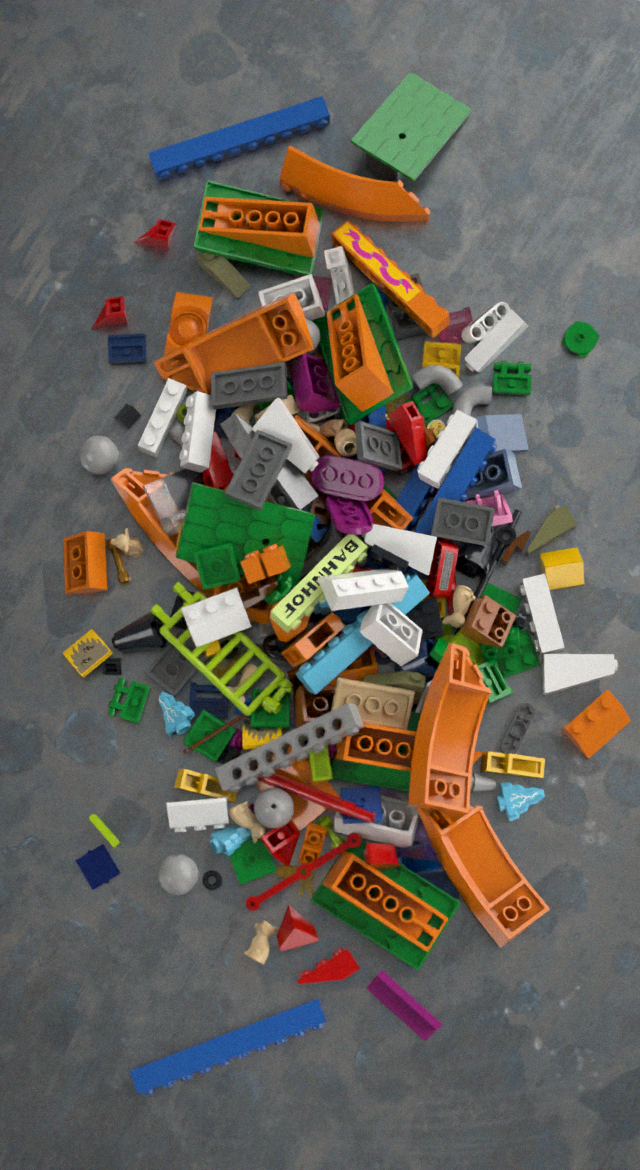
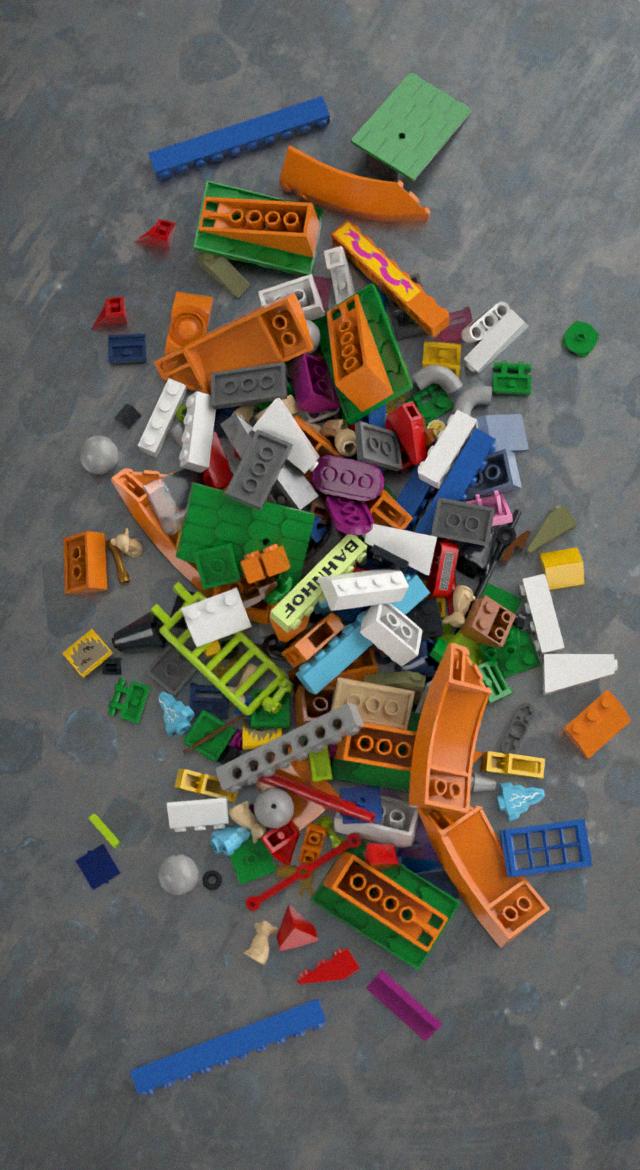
(582, 843): none -> blue piece

